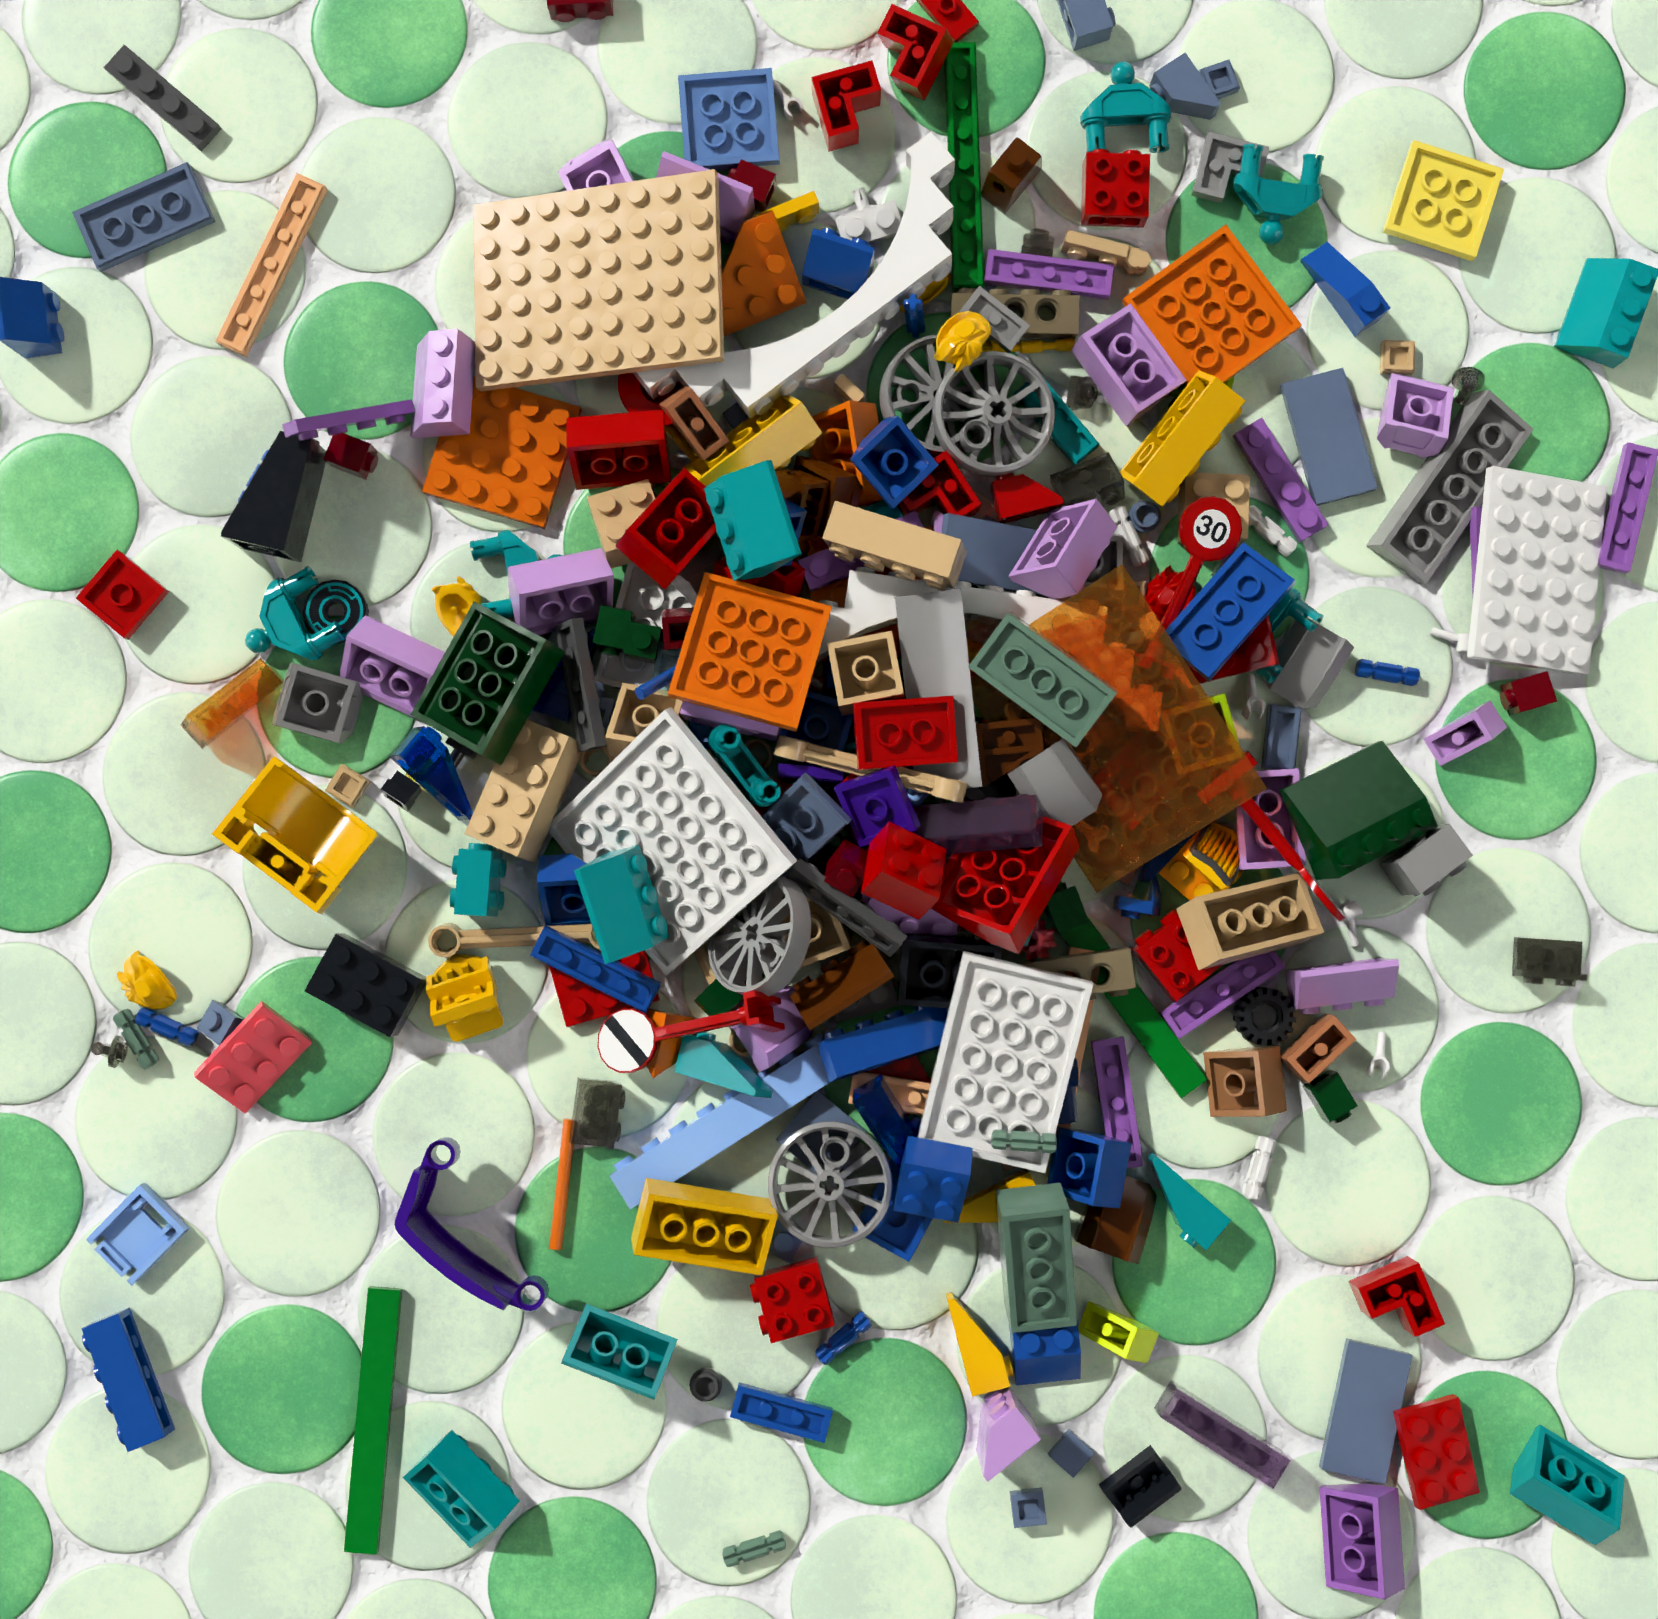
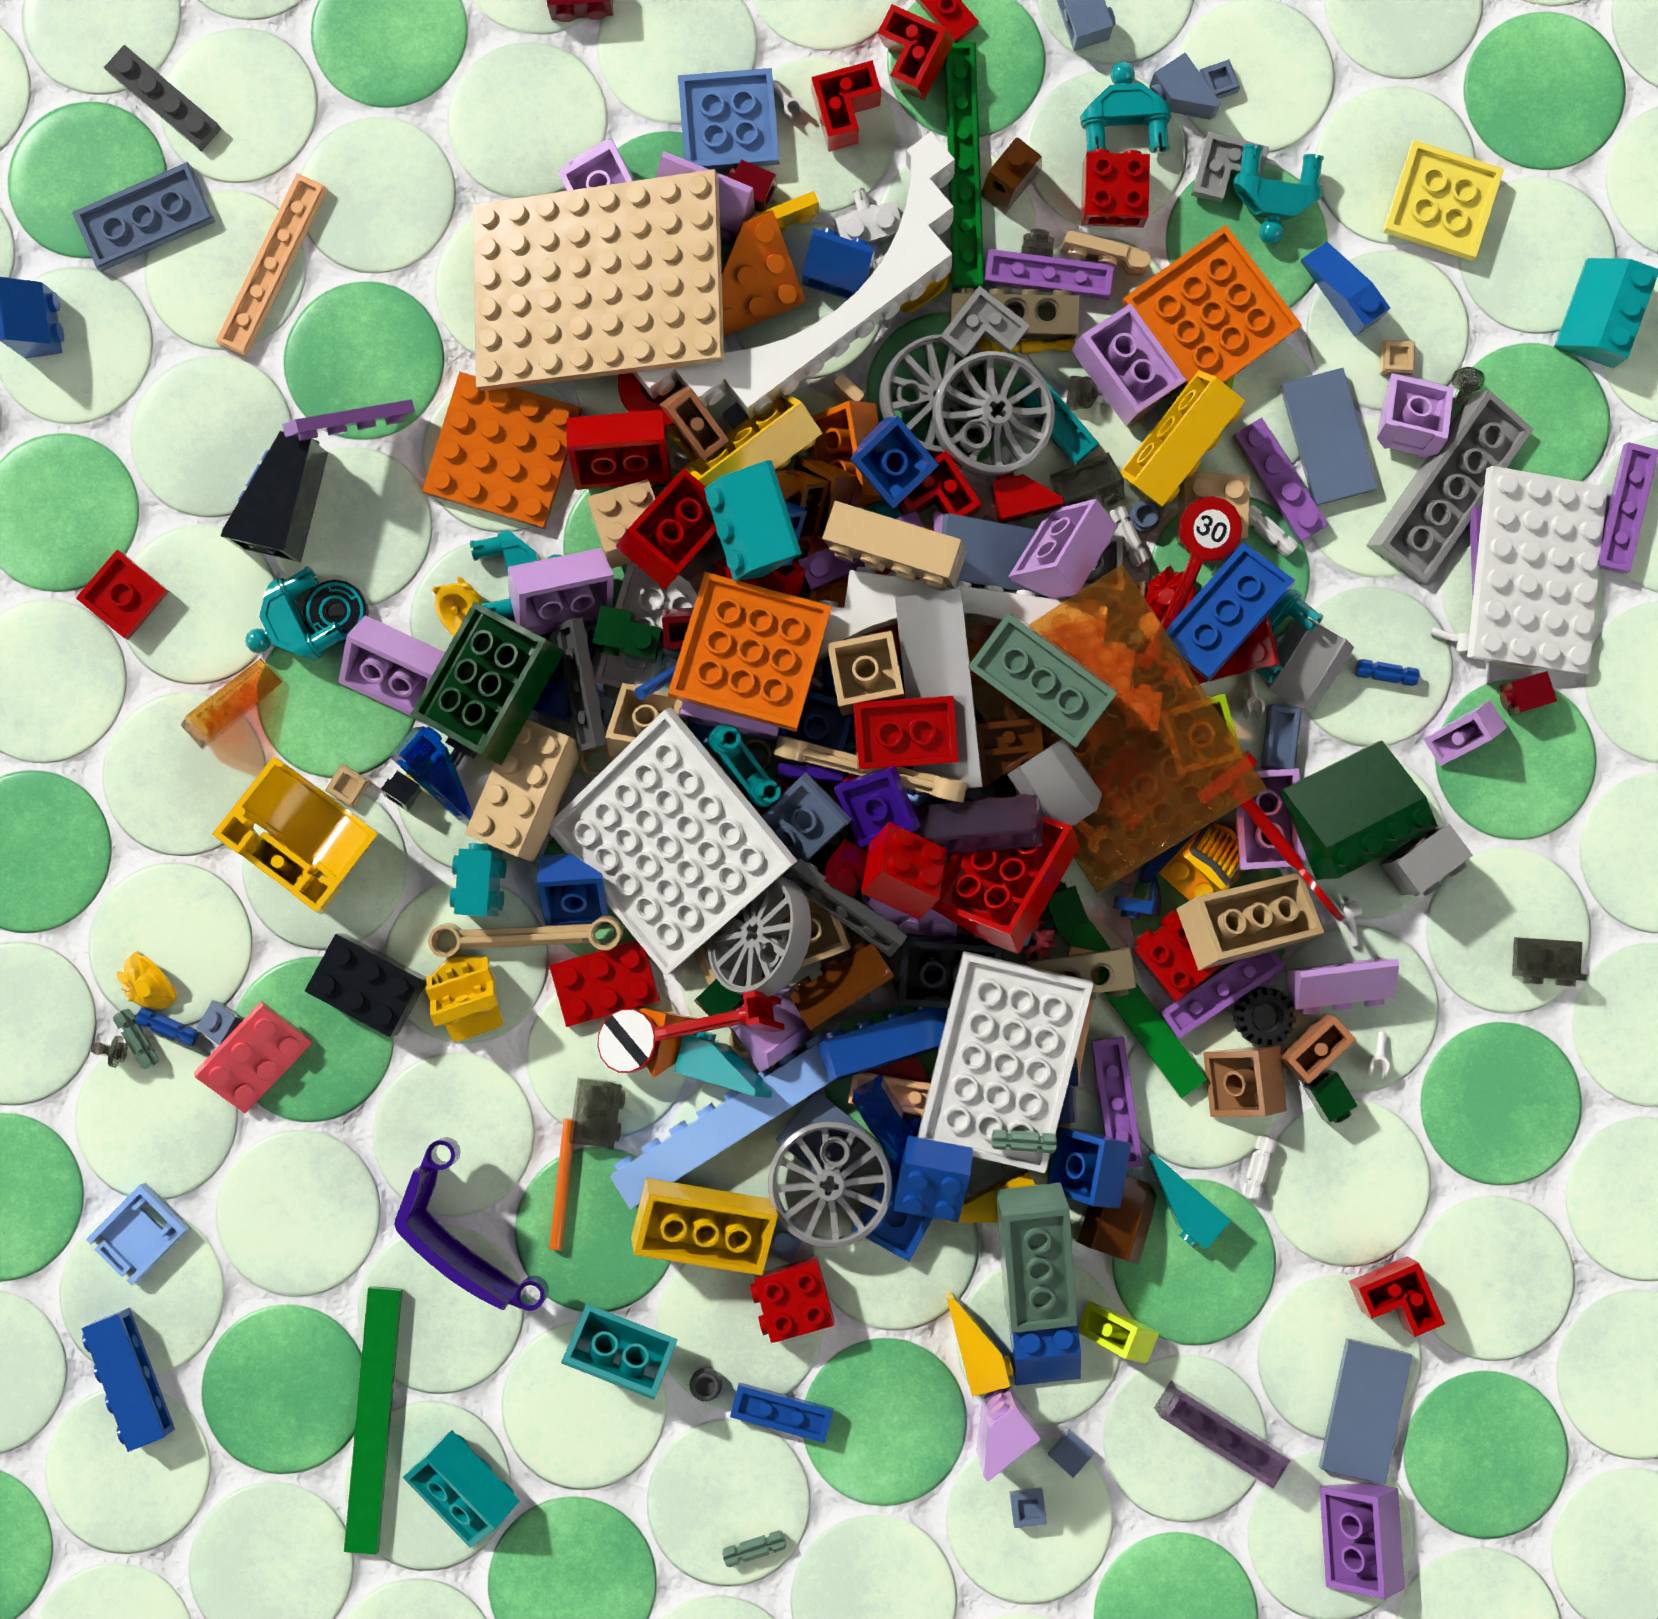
(318, 704): light grey slope -> none
(351, 455): dark red brick -> none
(443, 384): lavender slope -> none
(589, 967): blue tile -> none
(621, 903): teal slope -> none
(843, 1338): blue axle -> none
(914, 315): blue axle -> none
(962, 339): yellow hat -> none
(1140, 1486): black bracket -> none
(1436, 1451): red plate -> none
(1569, 1486): teal slope -> none

